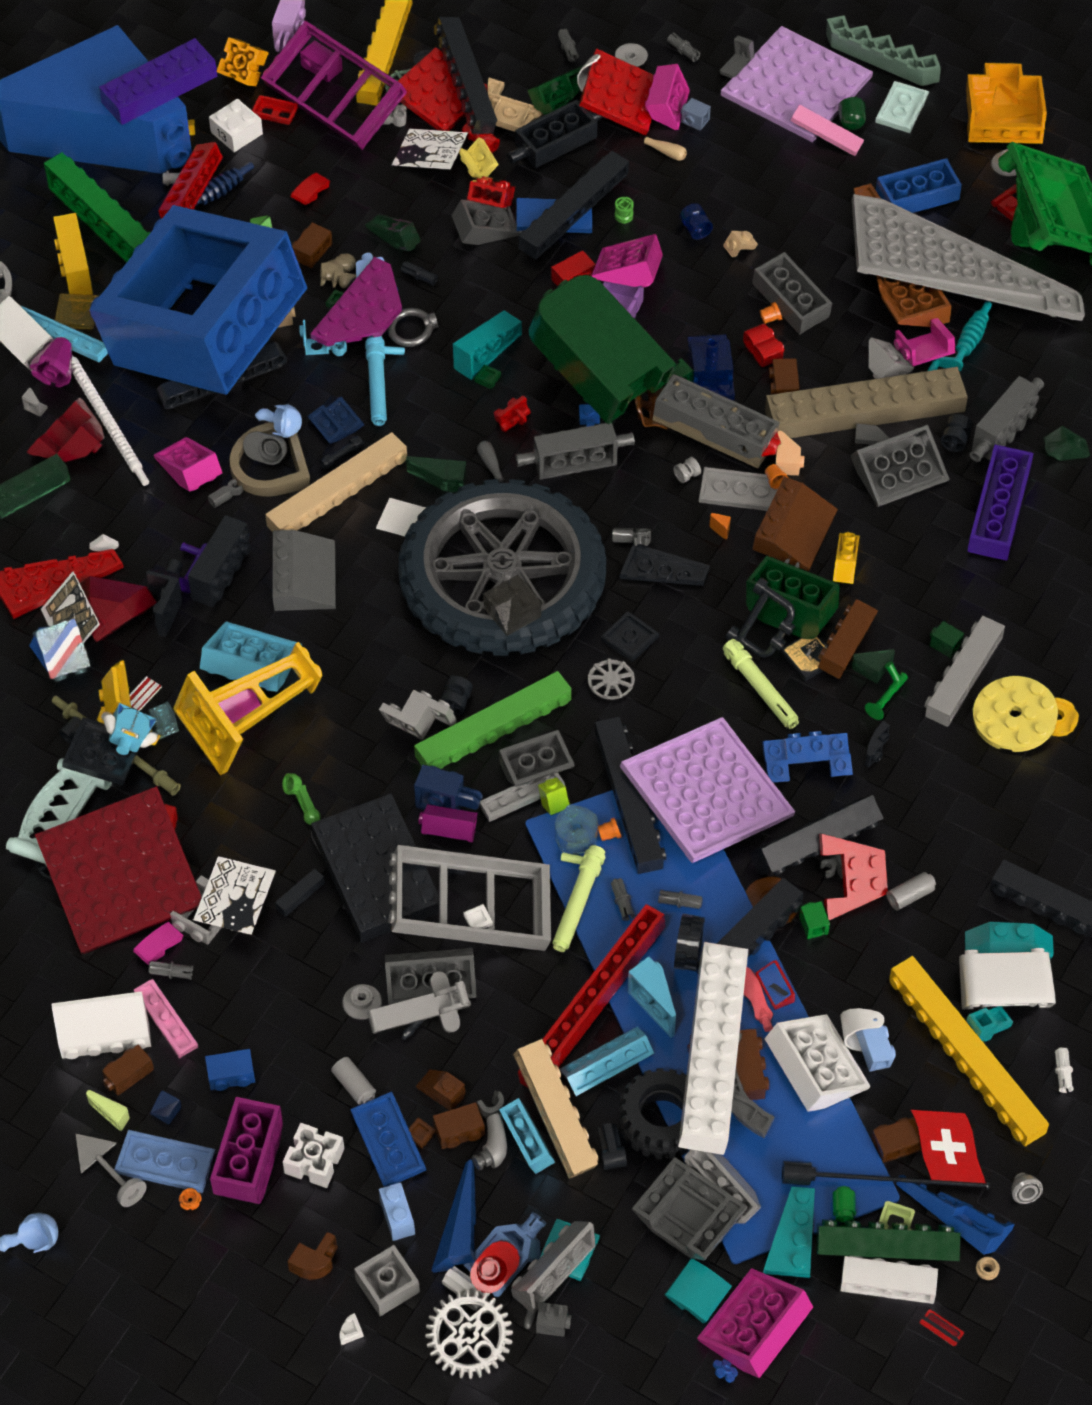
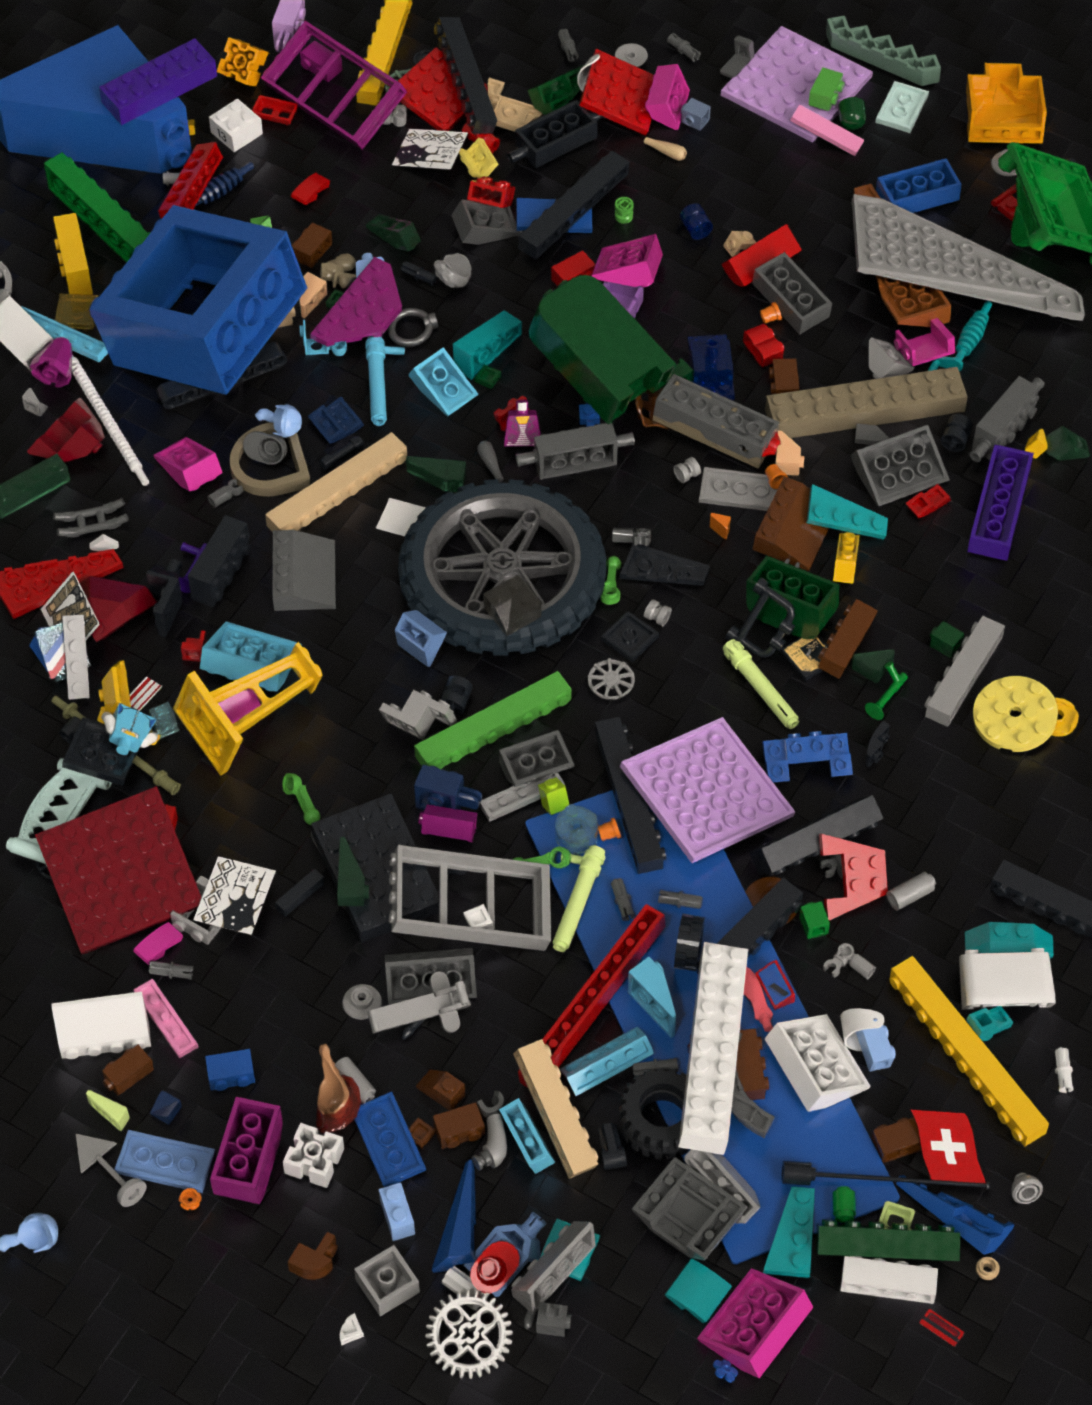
(75, 656): none -> plate
(82, 514): none -> dark grey piece
(192, 648): none -> red panel
(313, 295): none -> light nougat slope
(337, 1096): none -> hat
(351, 880): none -> clear green slope
(419, 636): none -> medium blue slope
(443, 382): none -> medium azure slope
(453, 270): none -> light grey hair
(521, 426): none -> magenta torso
(549, 858): none -> bright green piece
(613, 564): none -> bright green piece
(657, 612): none -> light grey wheel
(667, 1064): none -> dark grey axle
(742, 266): none -> red brick
(826, 89): none -> bright green brick
(841, 514): none -> teal wing
(845, 956): none -> light grey bar
(928, 502): none -> red slope
(1037, 443): none -> yellow slope

